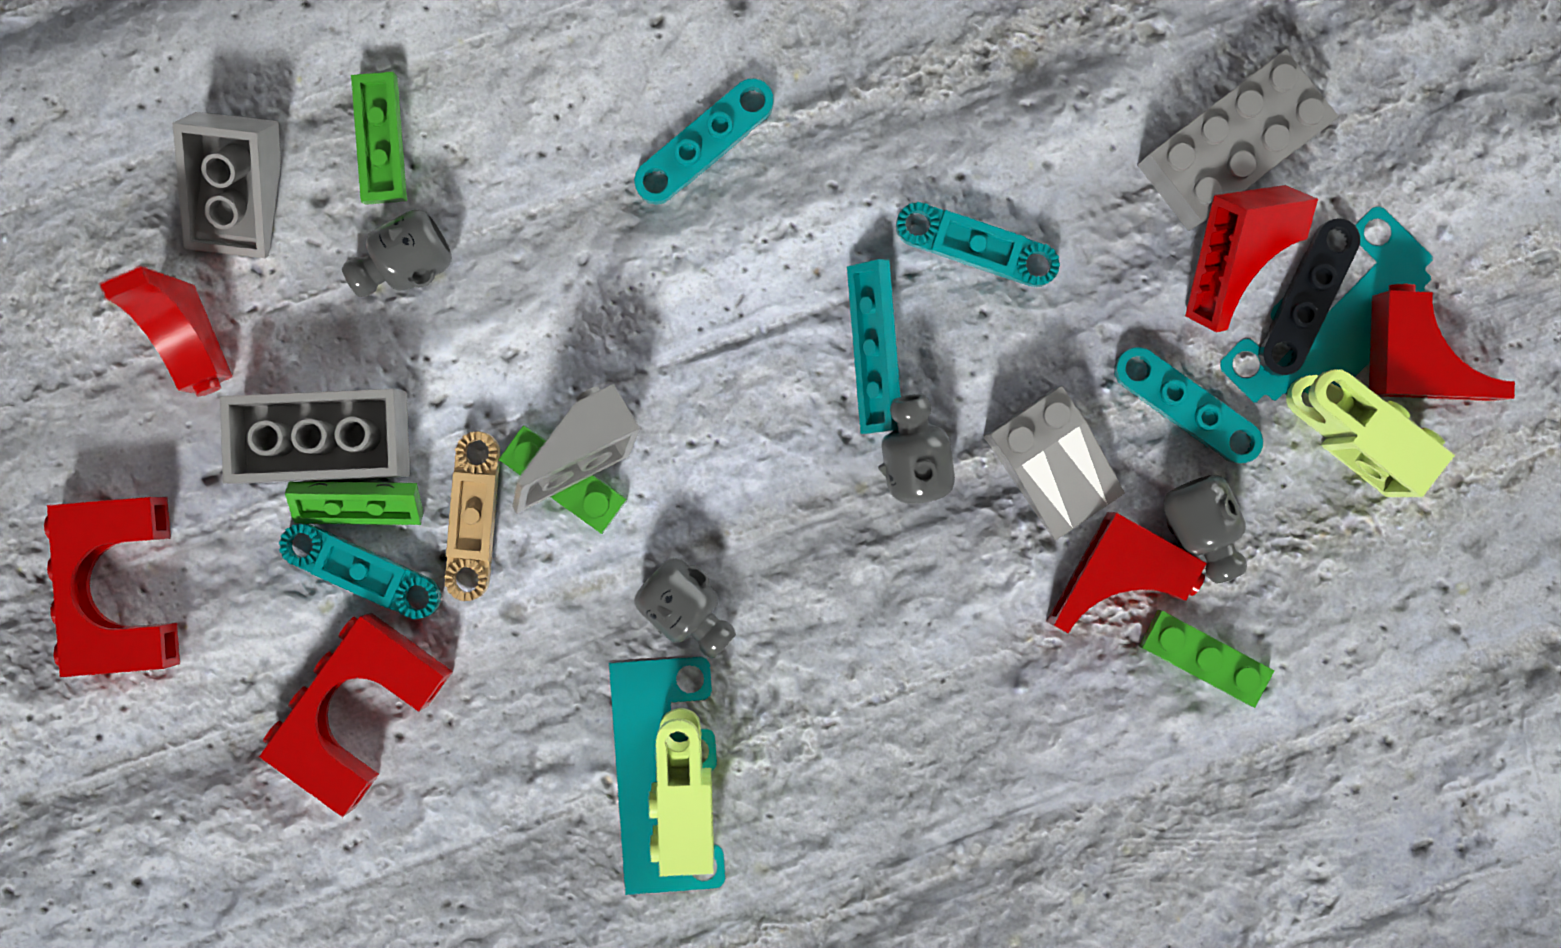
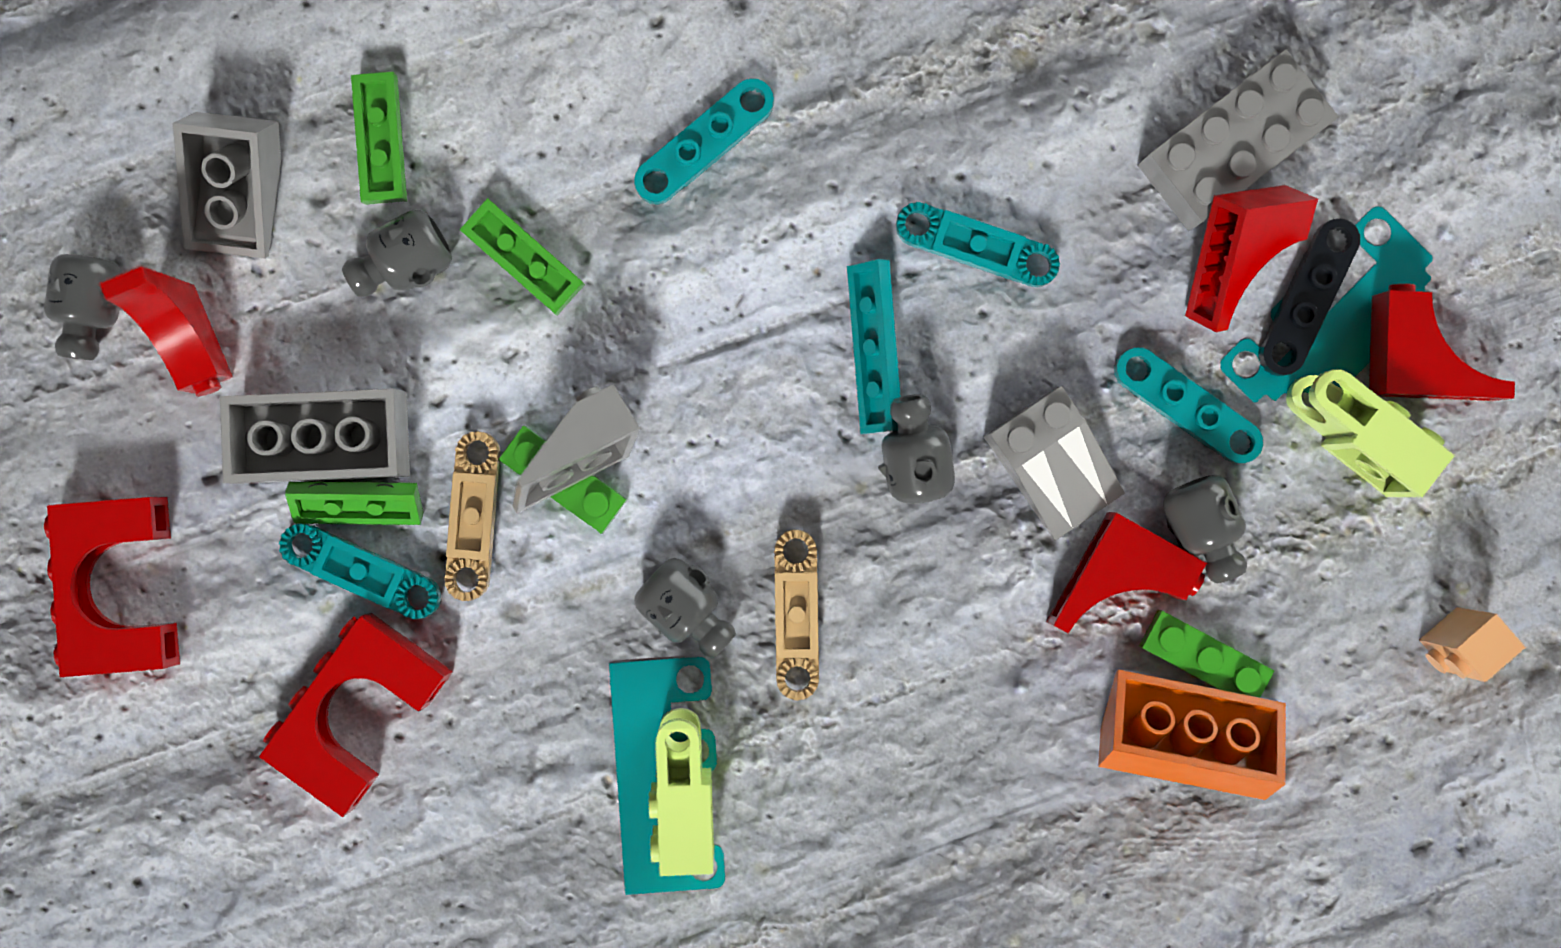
(79, 303): none -> dark grey piece
(522, 257): none -> bright green plate
(796, 615): none -> tan plate
(1194, 735): none -> orange slope
(1471, 644): none -> light nougat brick

